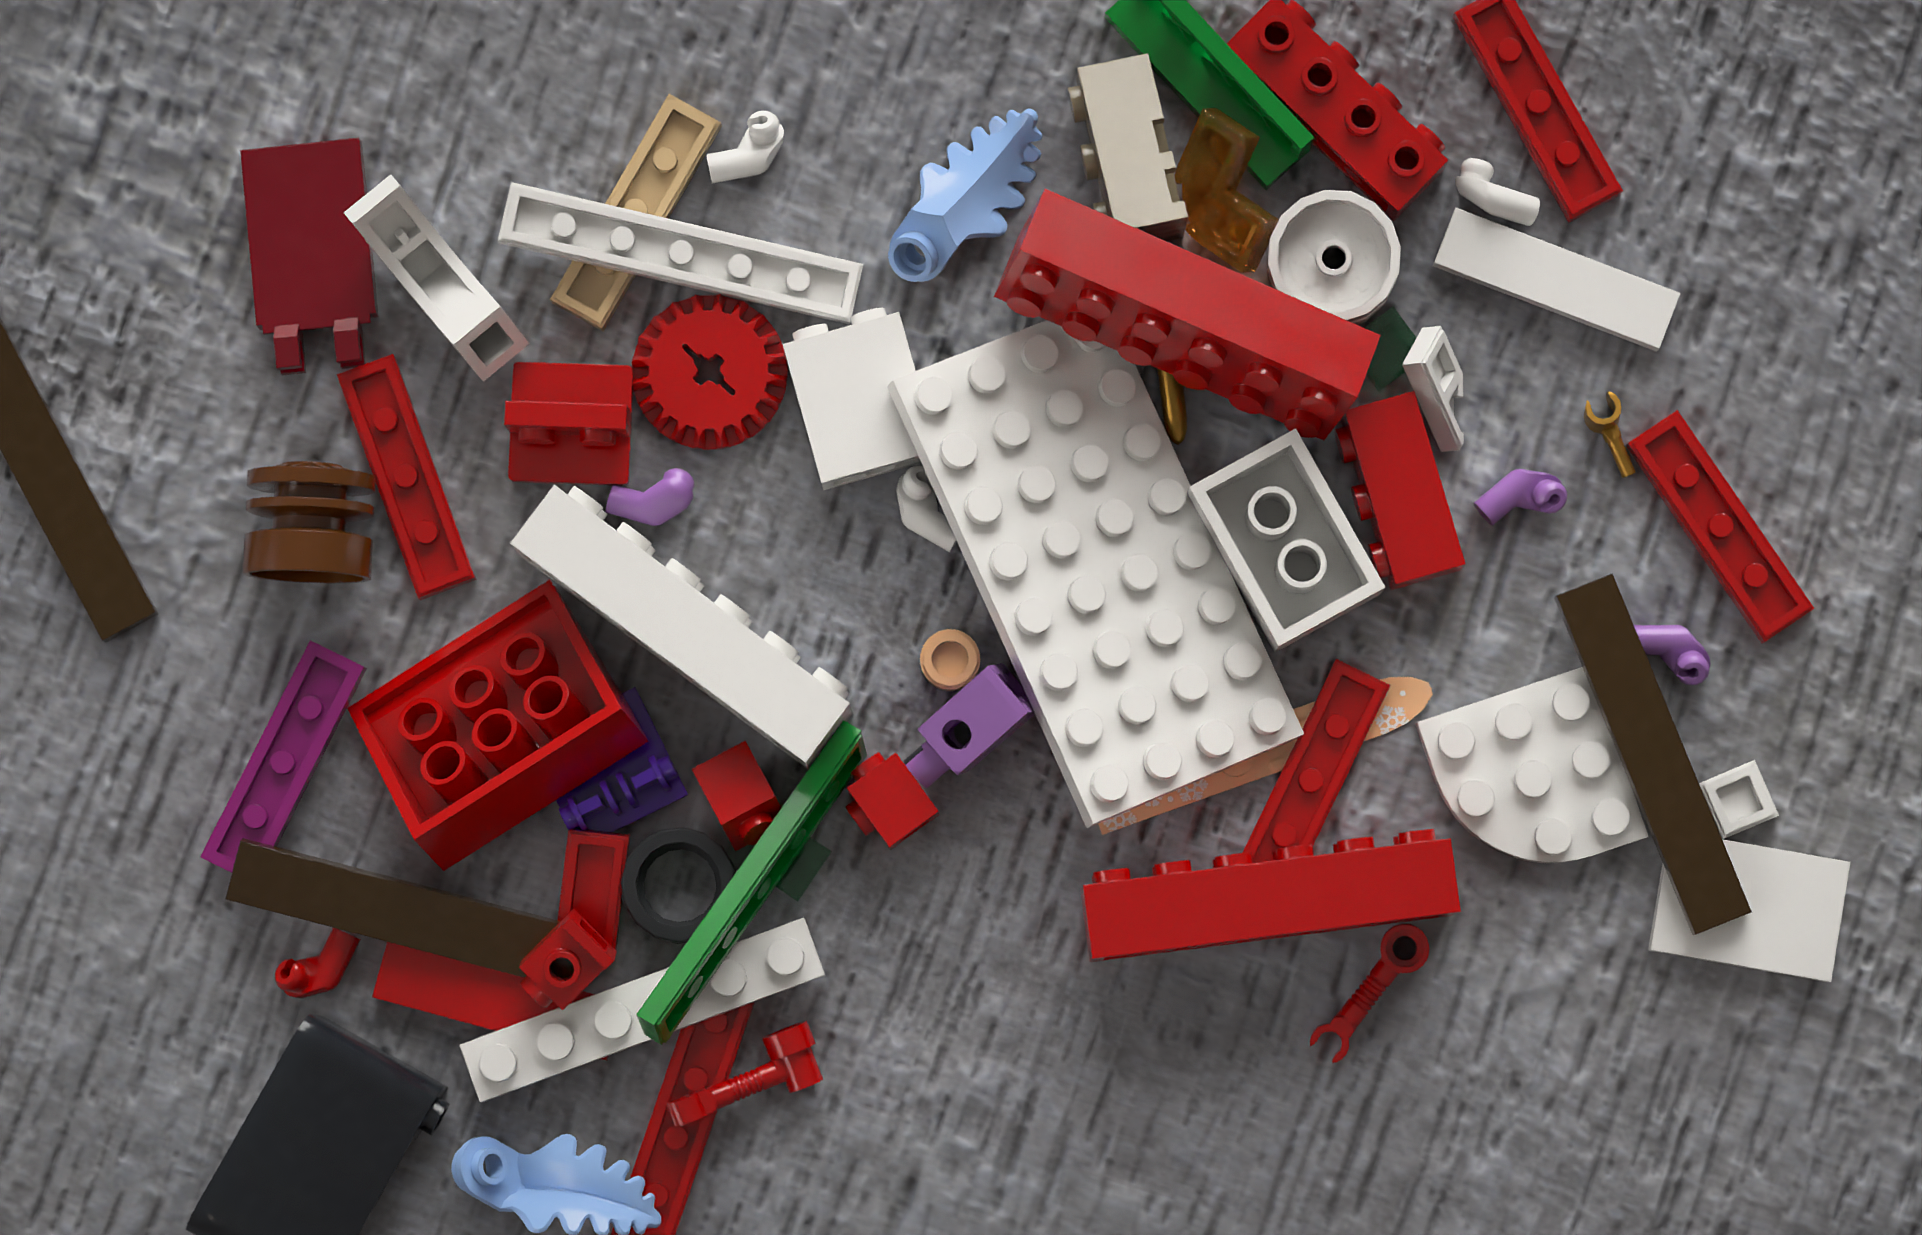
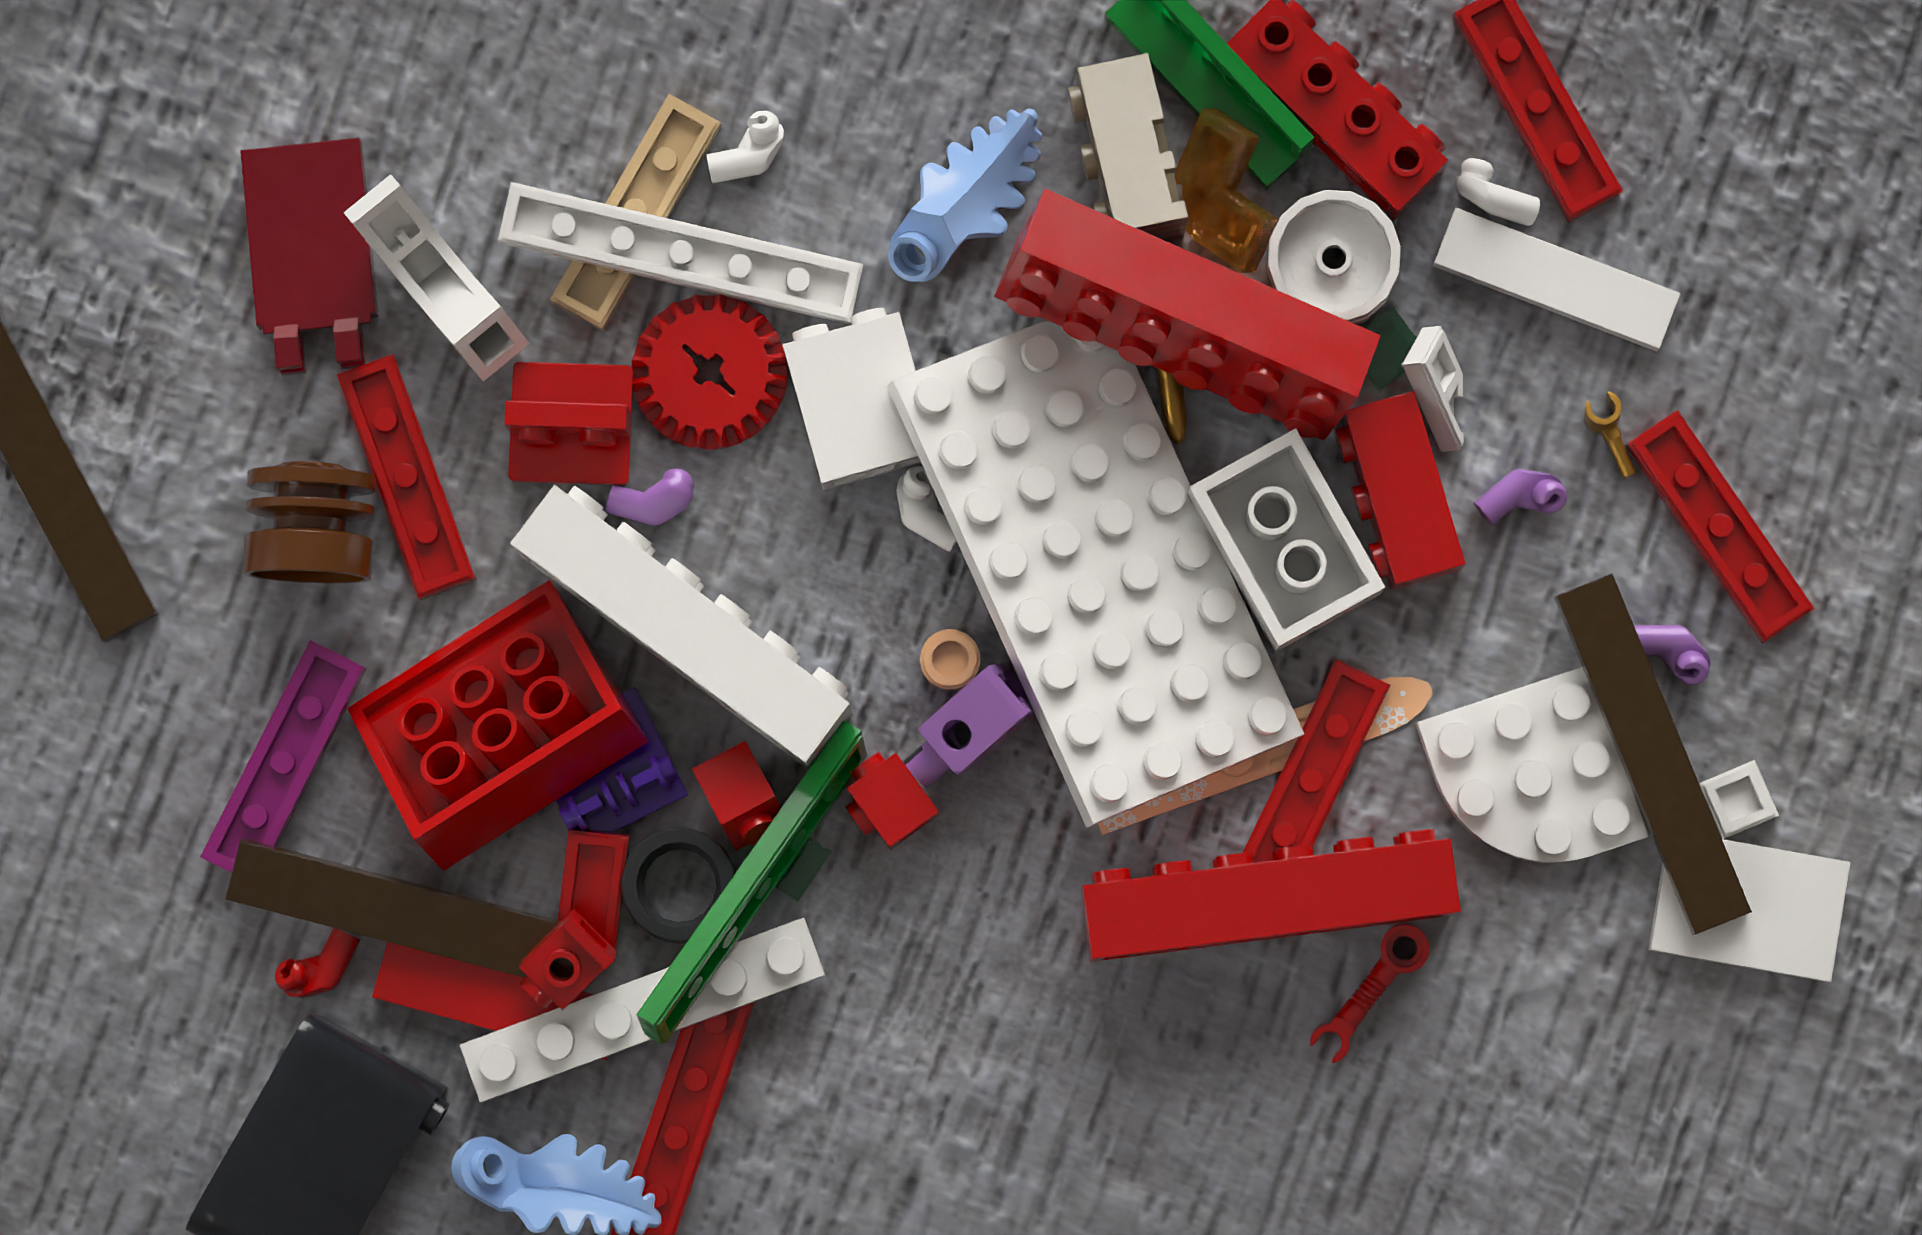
(789, 1062): red brick -> none

